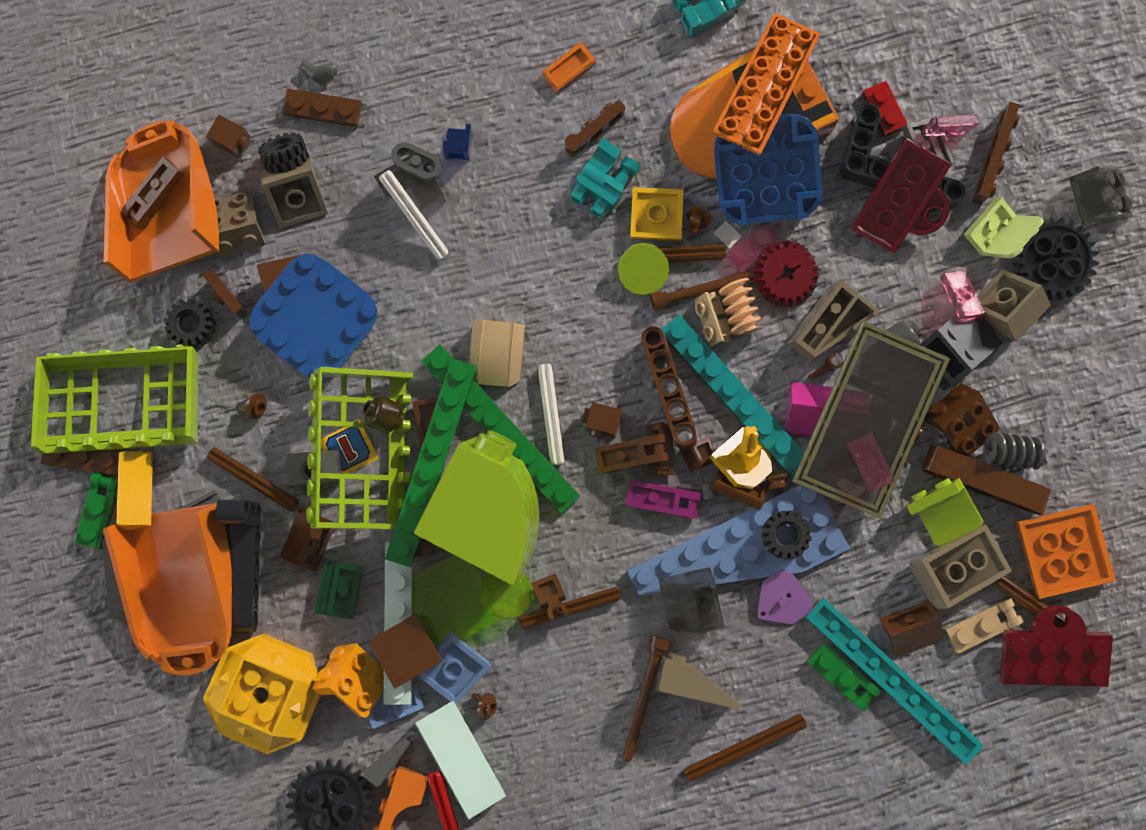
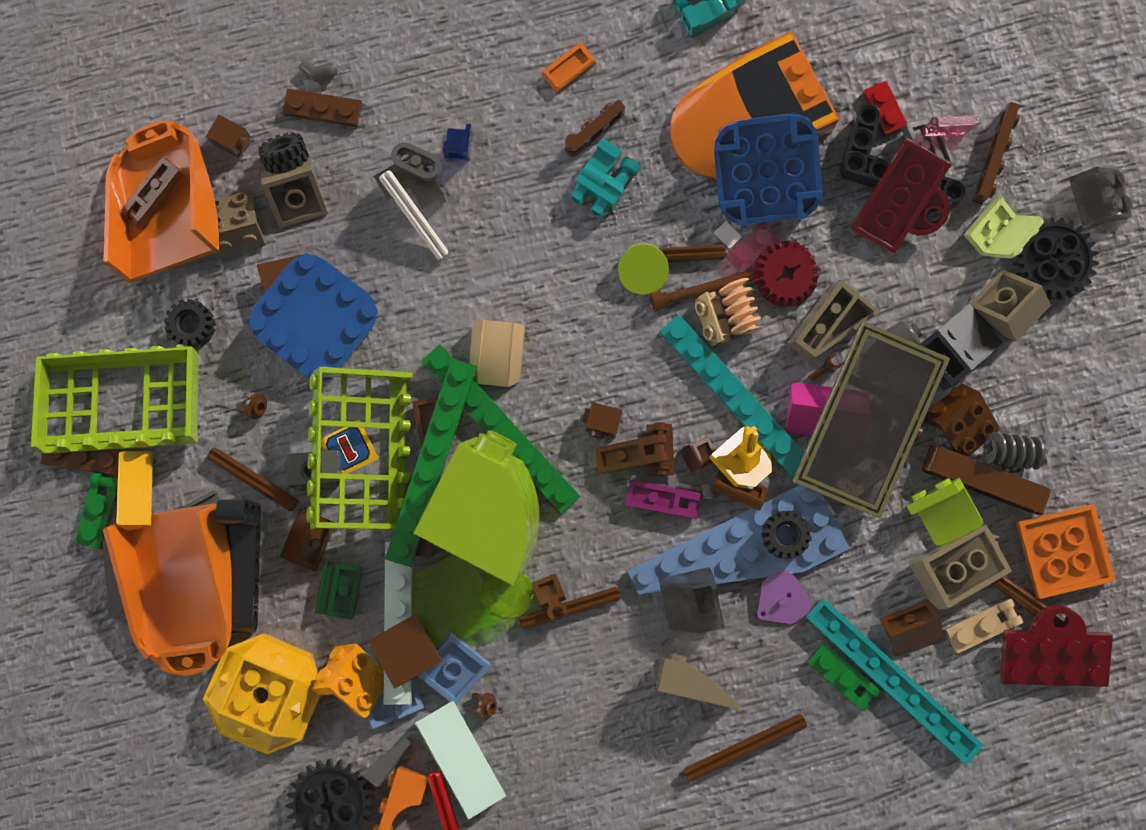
(223, 294): reddish brown plate -> none
(383, 414): dark brown head -> none
(551, 414): white axle -> none
(656, 214): yellow plate -> none
(657, 648): reddish brown piece -> none
(665, 376): reddish brown beam -> none
(698, 218): reddish brown plate -> none
(766, 84): orange plate -> none
(778, 481): reddish brown bush -> none
(870, 462): clear pink plate -> none
(962, 295): clear pink plate -> none

